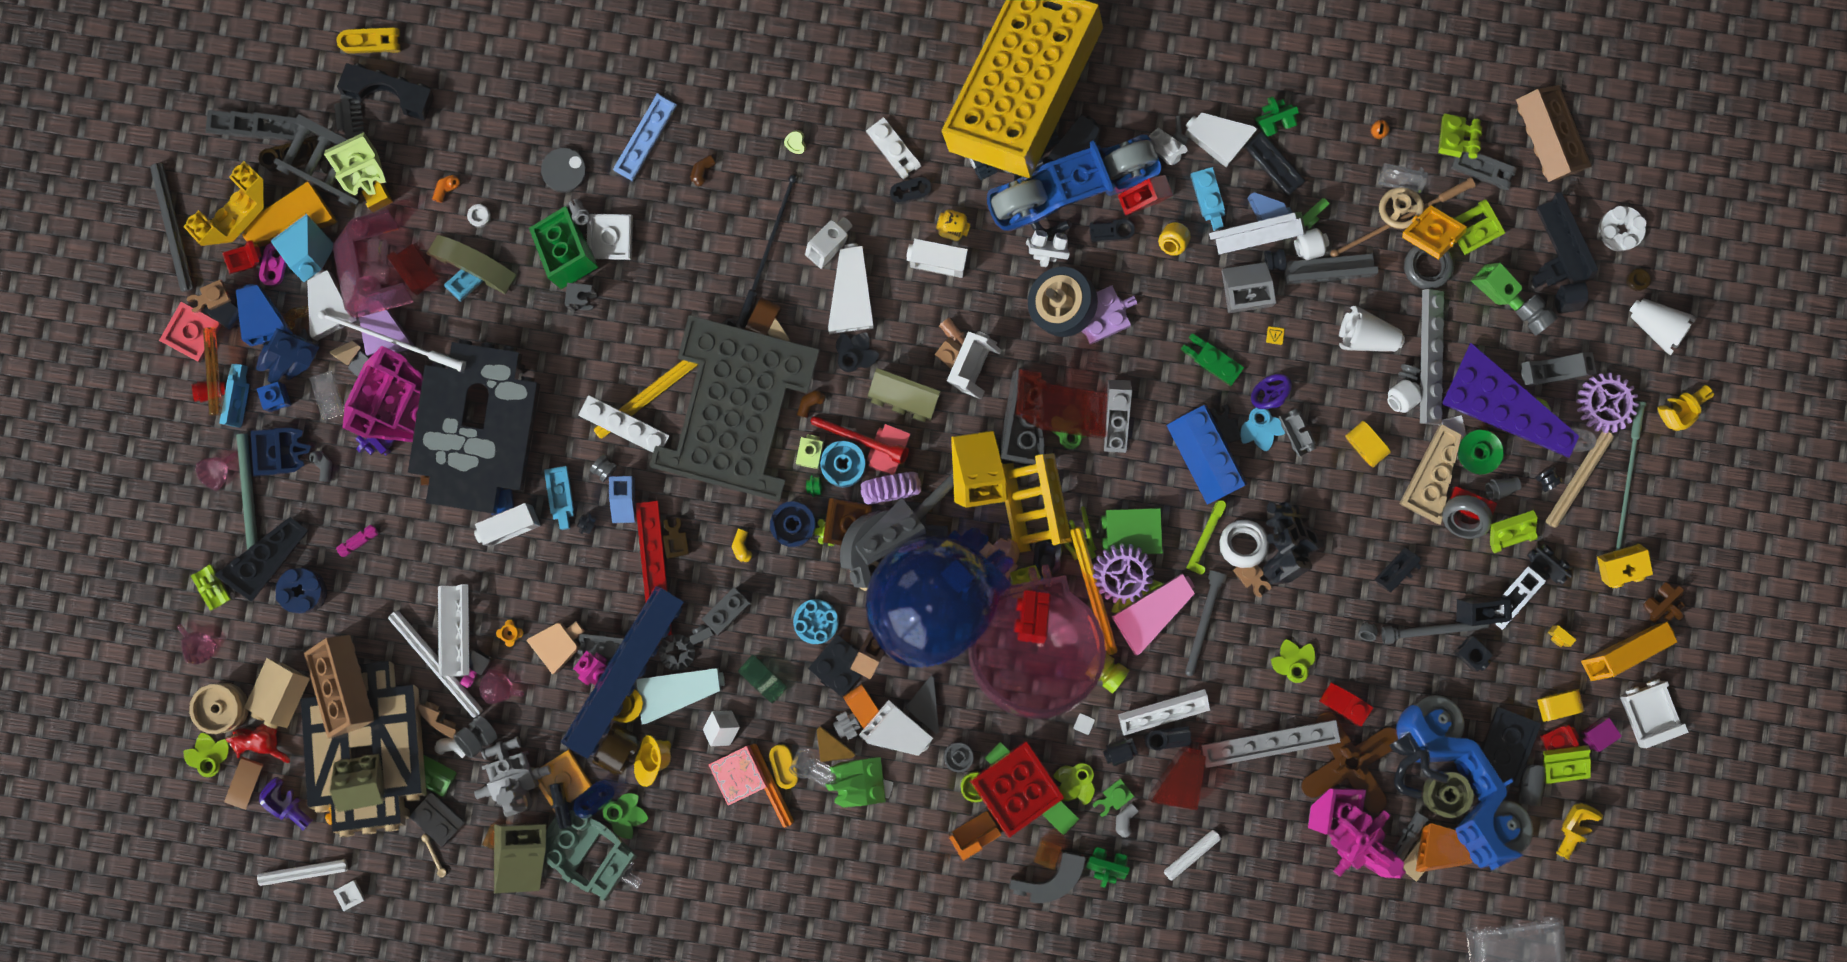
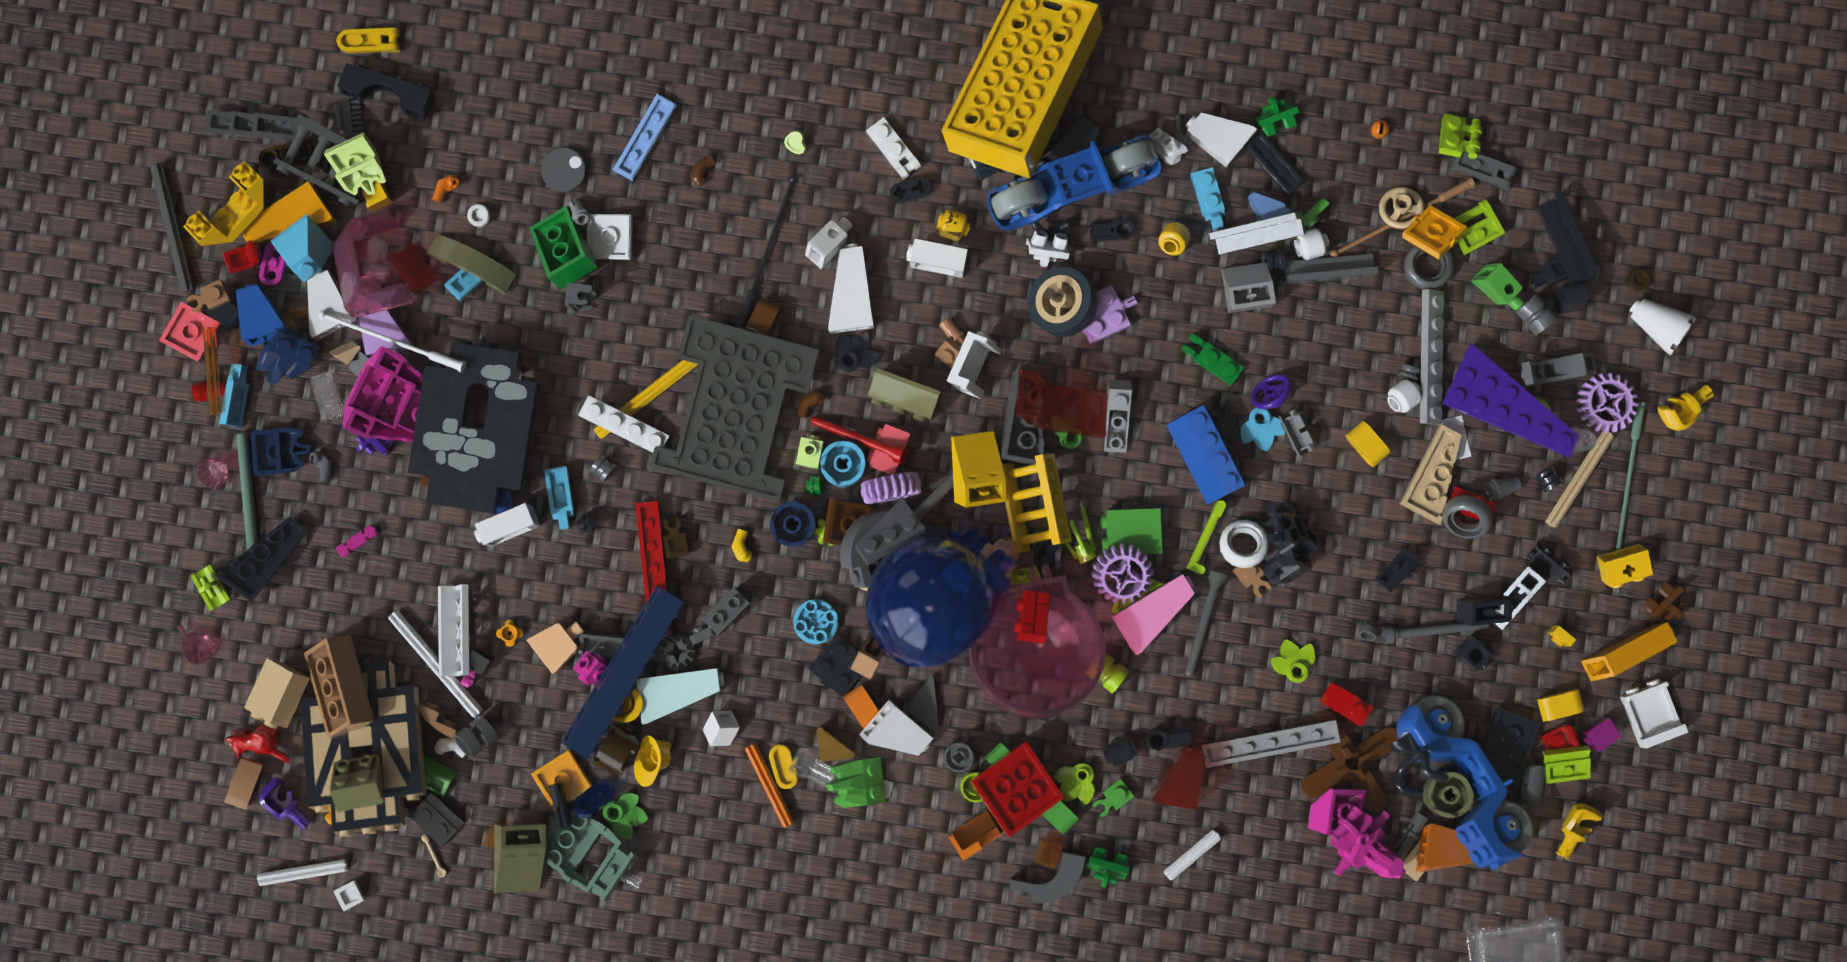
(206, 704): tan wheel -> none
(207, 751): lime plate -> none
(273, 397): blue brick -> none
(310, 581): dark blue brick -> none
(496, 687): clear pink piece -> none
(510, 777): light grey piece -> none
(622, 499): medium blue slope -> none
(738, 775): coral tile -> none
(762, 679): clear green slope -> none
(777, 332): tan slope -> none
(846, 725): light grey gear -> none
(1084, 724): white sticker -> none
(1093, 591): yellow axle -> none
(1123, 820): light grey arm -> none
(1145, 194): red slope -> none
(1164, 712): white plate -> none
(1275, 335): yellow sticker -> none
(1368, 333): white cone -> none
(1404, 177): clear plate -> none
(1491, 452): green dish -> none
(1513, 531): lime plate -> none
(1553, 133): medium nougat slope -> none
(1634, 224): white plate -> none

